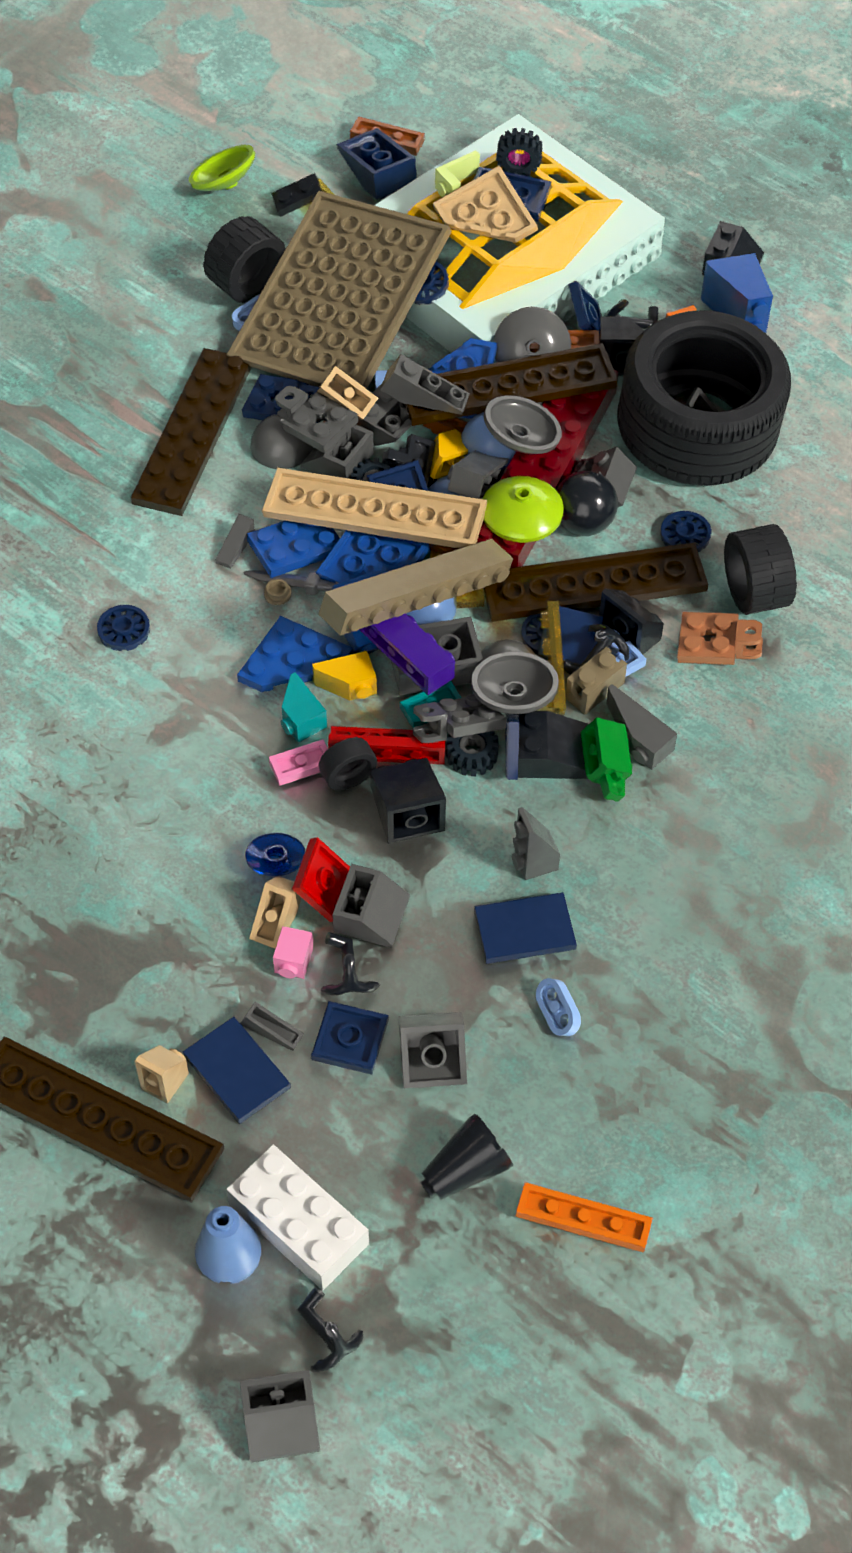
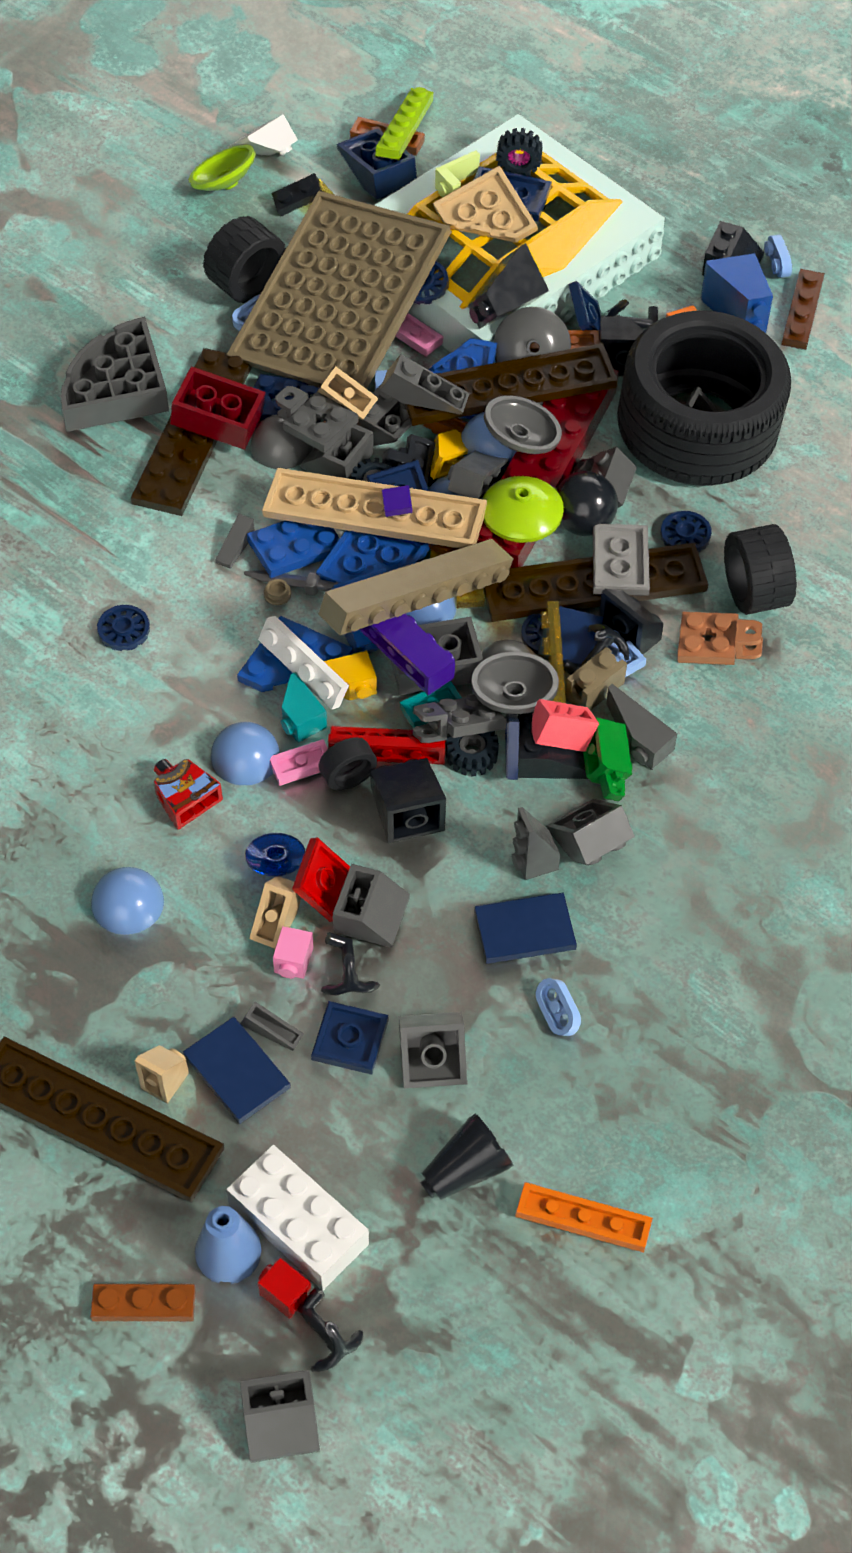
(114, 379): none -> dark grey brick
(127, 901): none -> medium blue piece
(143, 1302): none -> dark orange plate
(185, 790): none -> torso
(217, 408): none -> dark red brick
(244, 753): none -> medium blue piece
(270, 138): none -> white slope
(283, 1287): none -> red brick
(304, 662): none -> white plate
(397, 501): none -> dark purple tile
(404, 123): none -> lime plate
(419, 335): none -> bright pink plate
(510, 287): none -> black slope
(563, 725): none -> coral brick
(592, 831): none -> slope
(621, 558): none -> light grey tile
(779, 256): none -> light blue plate
(803, 309): none -> reddish brown plate

